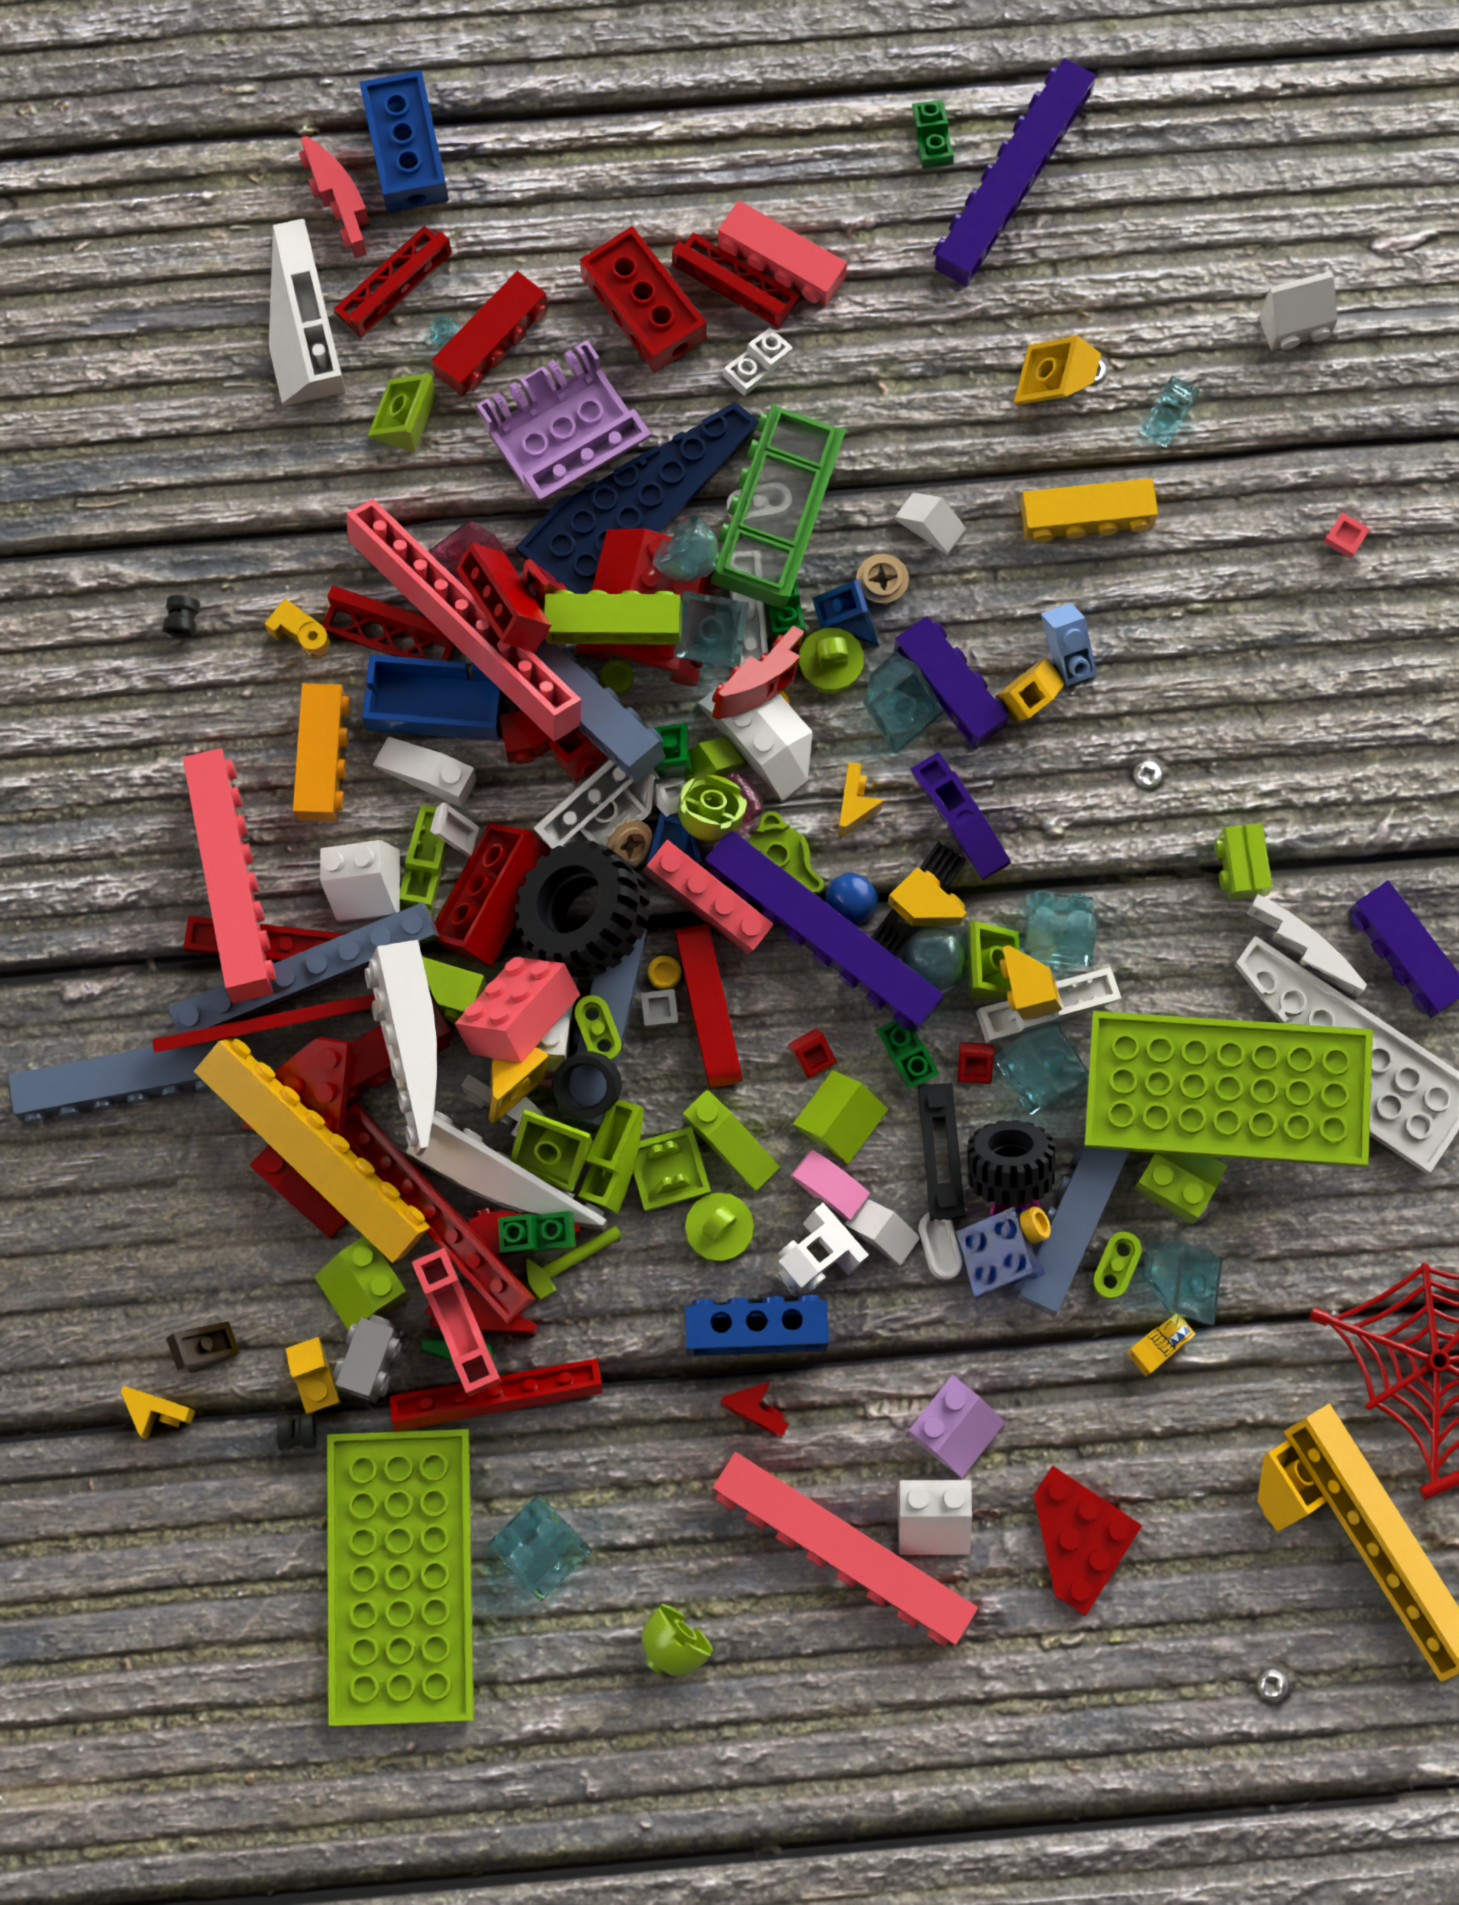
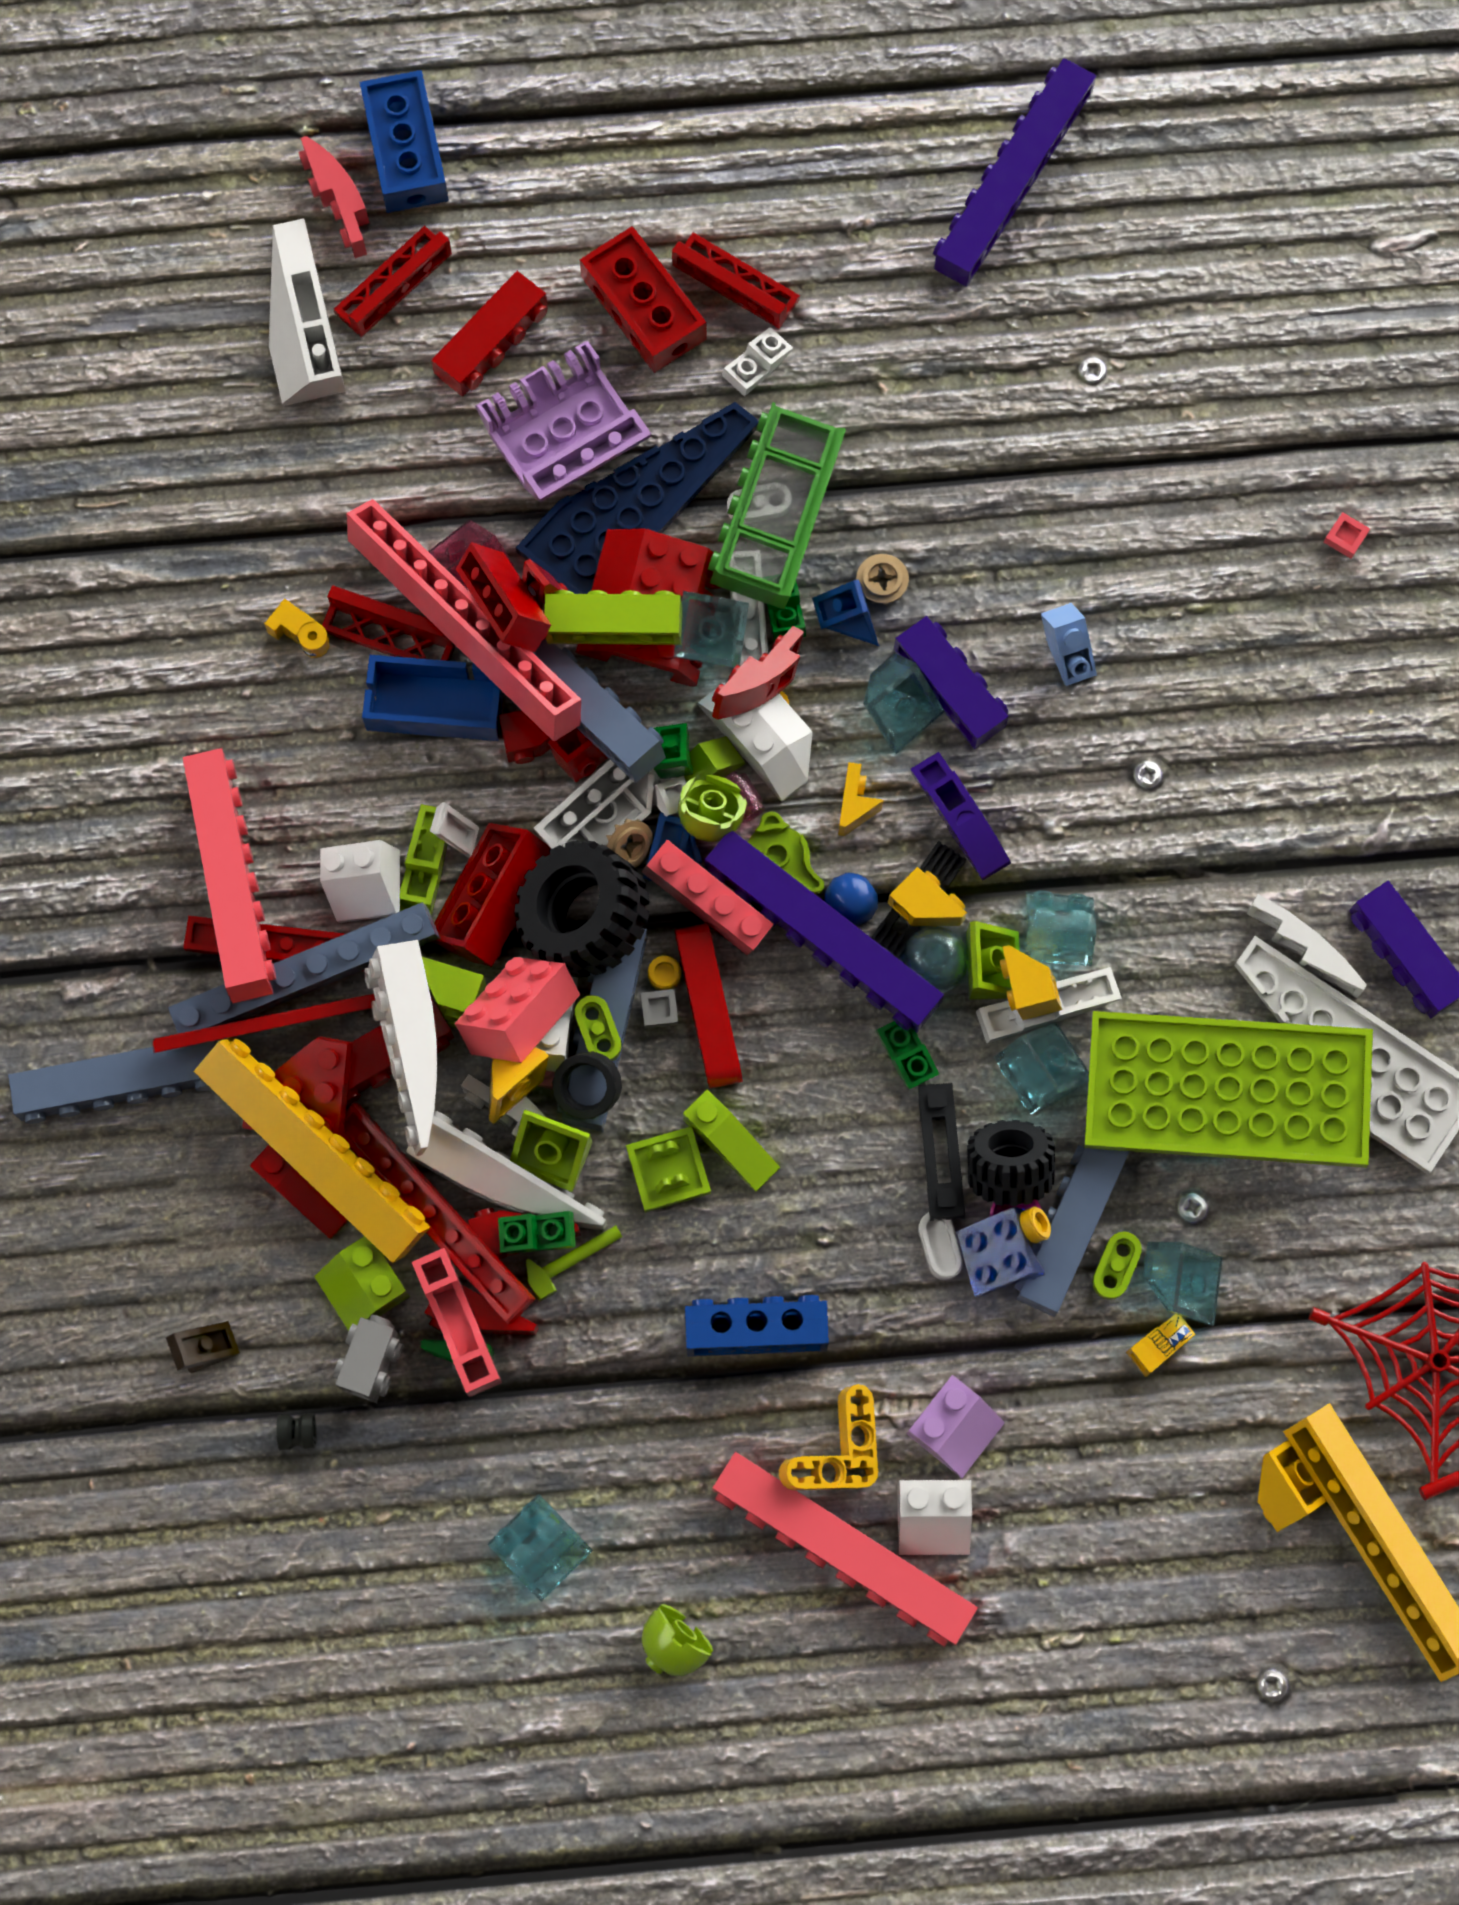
(145, 1408): yellow slope -> none
(181, 616): pearl dark grey wheel -> none
(312, 1375): yellow slope -> none
(320, 752): light orange brick -> none
(399, 1578): lime plate -> none
(404, 411): lime slope -> none
(427, 770): white slope -> none
(438, 325): clear light blue plate -> none
(515, 1392): red plate -> none
(613, 1157): lime slope -> none
(617, 676): lime tile -> none
(688, 552): clear light blue cylinder -> none
(719, 1227): lime tile -> none
(746, 1405): red slope -> none
(782, 253): coral brick -> none
(799, 1267): white tile -> none
(812, 1053): red slope -> none
(831, 660): lime tile -> none
(831, 1184): bright pink slope -> none
(841, 1116): lime slope -> none
(851, 1455): none -> yellow beam
(883, 1231): white slope -> none
(931, 520): white slope -> none
(932, 134): green slope -> none
(975, 1062): red slope -> none
(1031, 690): yellow slope -> none
(1056, 369): yellow slope -> none
(1080, 1538): red plate -> none
(1088, 510): yellow brick -> none
(1181, 1183): lime slope -> none
(1183, 389): clear light blue slope -> none
(1243, 861): lime brick -> none
(1300, 311): white slope -> none

